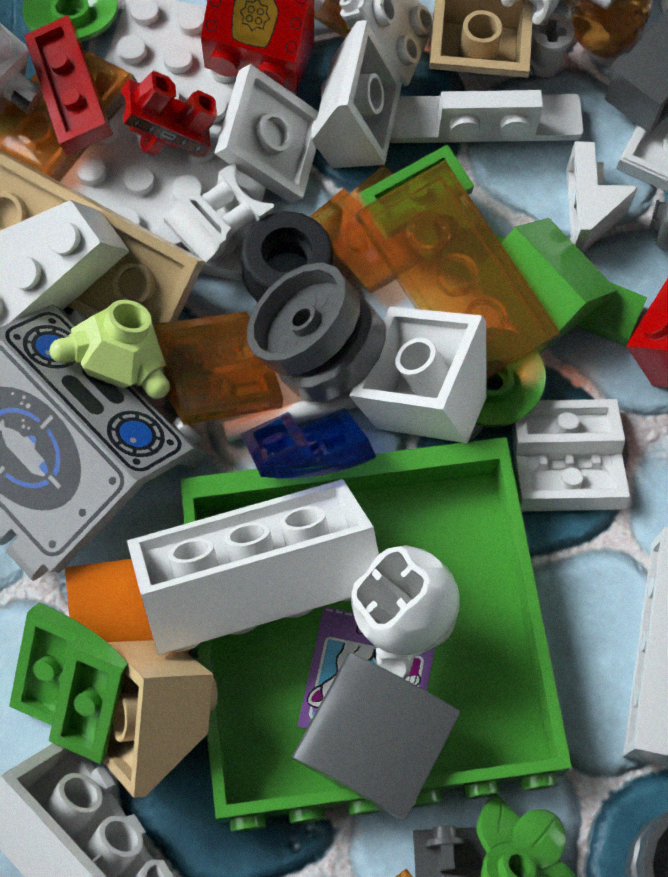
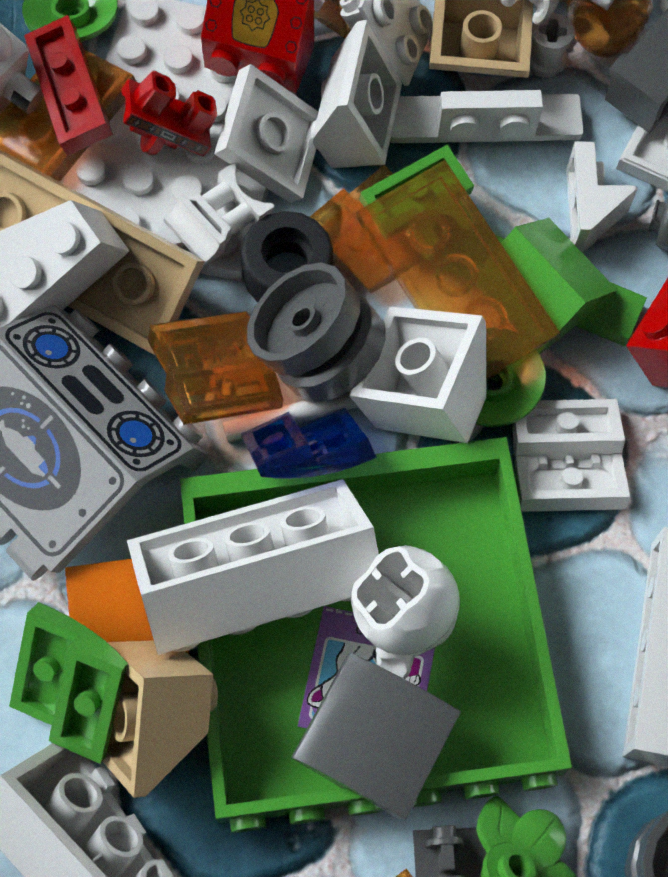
(117, 348): yellowish green rock -> none

